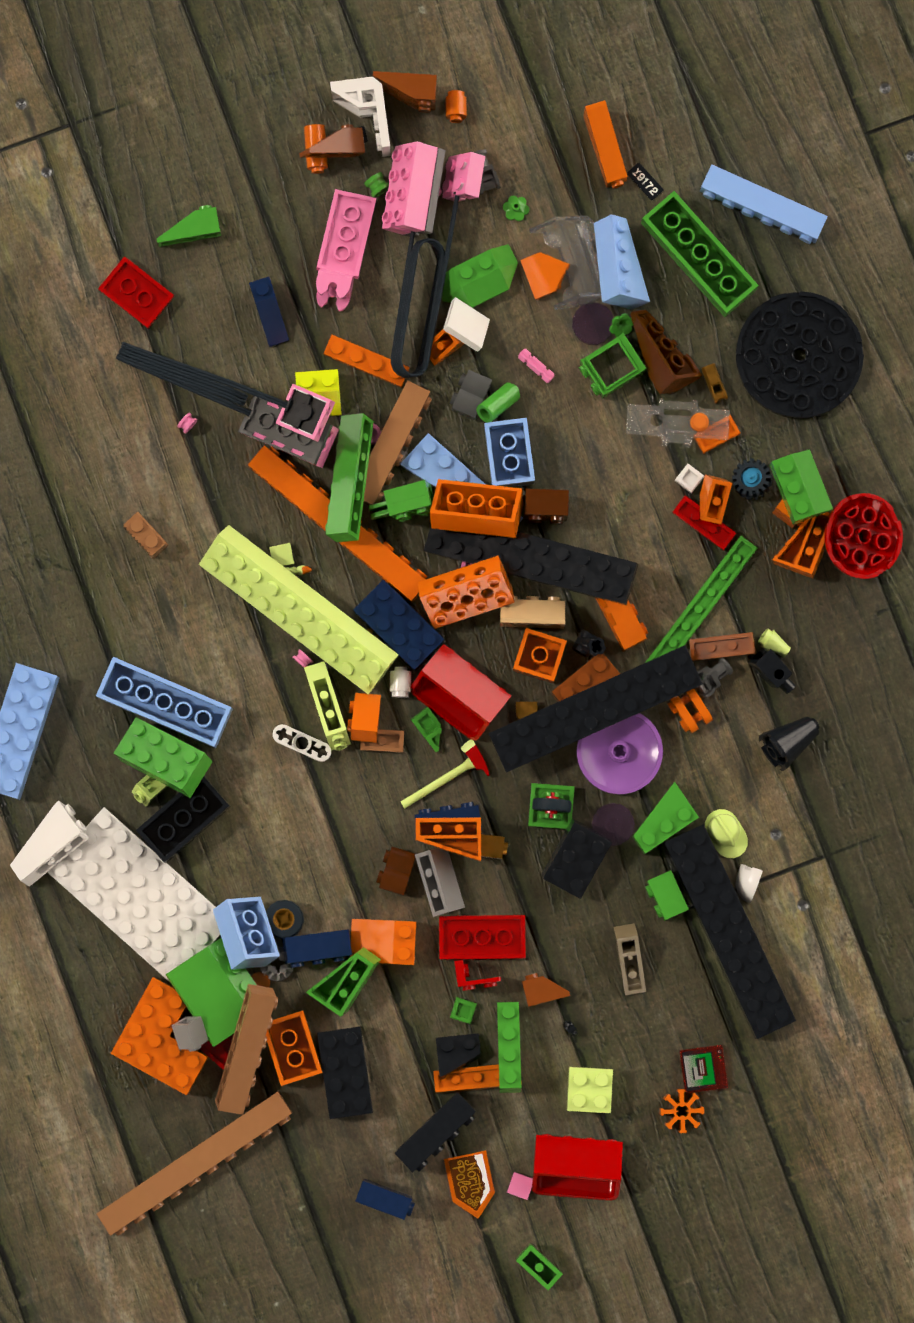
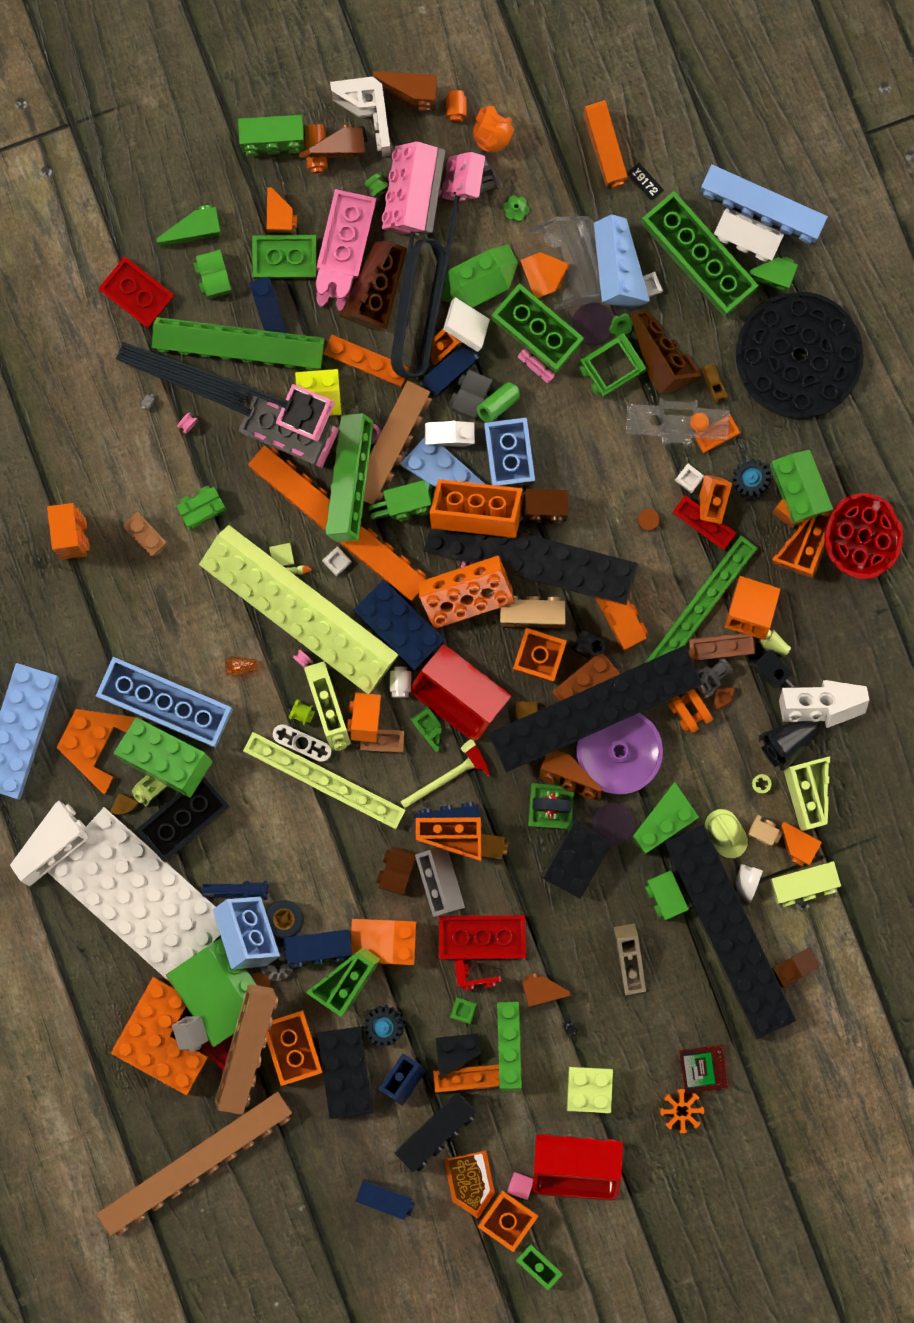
(67, 531): none -> orange brick
(86, 739): none -> orange wing
(123, 804): none -> pearl gold tile
(147, 402): none -> light grey piece
(200, 507): none -> bright green brick
(213, 274): none -> bright green brick
(236, 890): none -> dark blue pin
(238, 343): none -> bright green brick
(238, 666): none -> clear orange cone
(271, 135): none -> bright green brick
(279, 214): none -> orange slope
(284, 256): none -> bright green plate
(302, 712): none -> lime brick
(324, 780): none -> yellowish green plate
(337, 561): none -> white tile
(376, 287): none -> reddish brown wedge
(384, 1025): none -> black wheel
(402, 1079): none -> dark blue brick
(450, 433): none -> white slope
(451, 369): none -> dark blue beam
(492, 130): none -> orange helmet
(507, 1220): none -> orange brick
(537, 328): none -> bright green brick
(567, 773): none -> dark orange slope
(648, 519): none -> dark orange tile
(652, 284): none -> white tile
(723, 696): none -> dark orange tile
(748, 234): none -> white slope
(752, 607): none -> orange brick
(758, 789): none -> yellowish green bush
(764, 831): none -> tan brick
(775, 273): none -> bright green slope
(795, 967): none -> reddish brown slope
(799, 844): none -> orange slope
(805, 884): none -> yellowish green brick
(809, 792): none -> yellowish green wedge
(830, 703): none -> white brick

